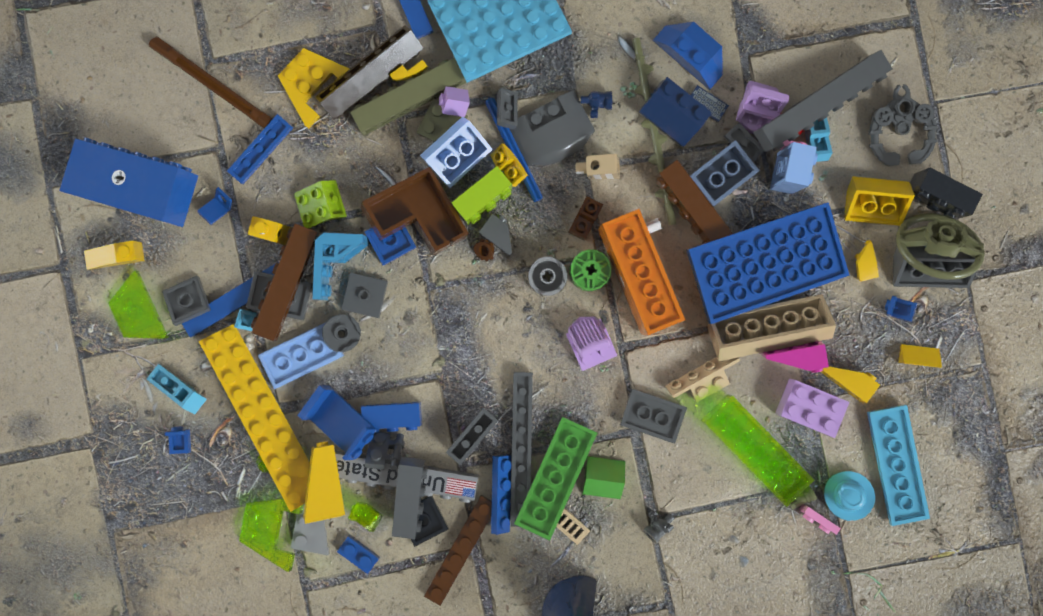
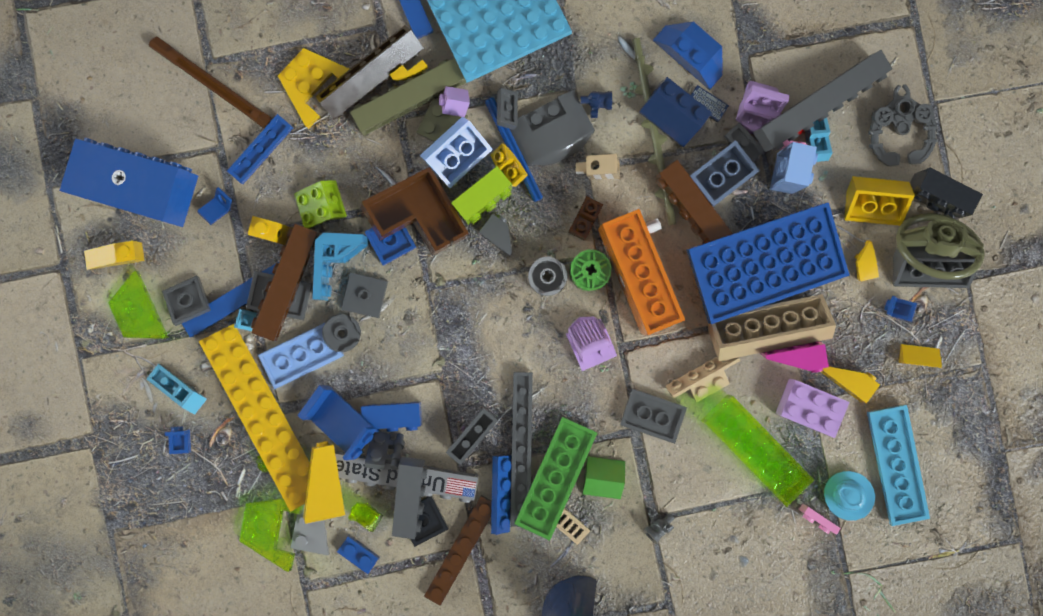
(484, 250): reddish brown animal -> none
(806, 496): olive pin -> none

